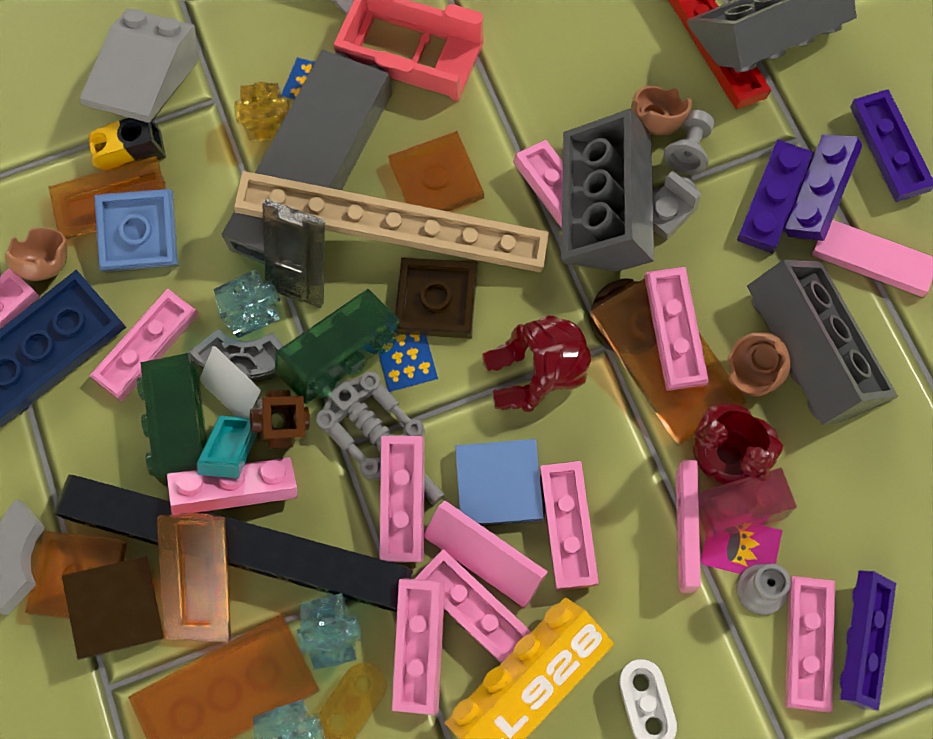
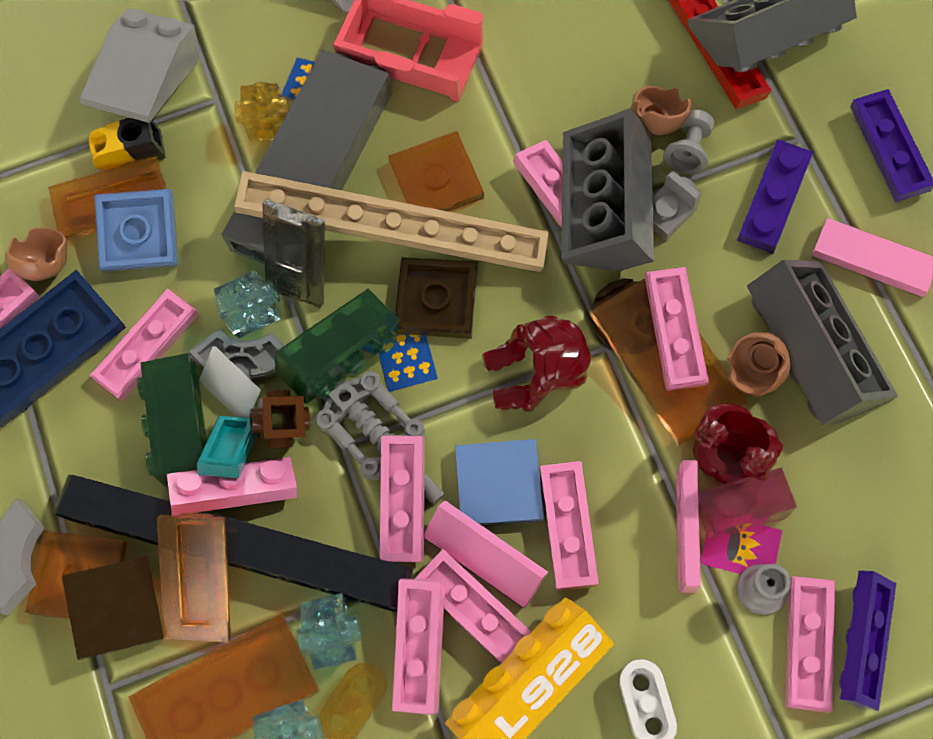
(823, 187): plate -> none

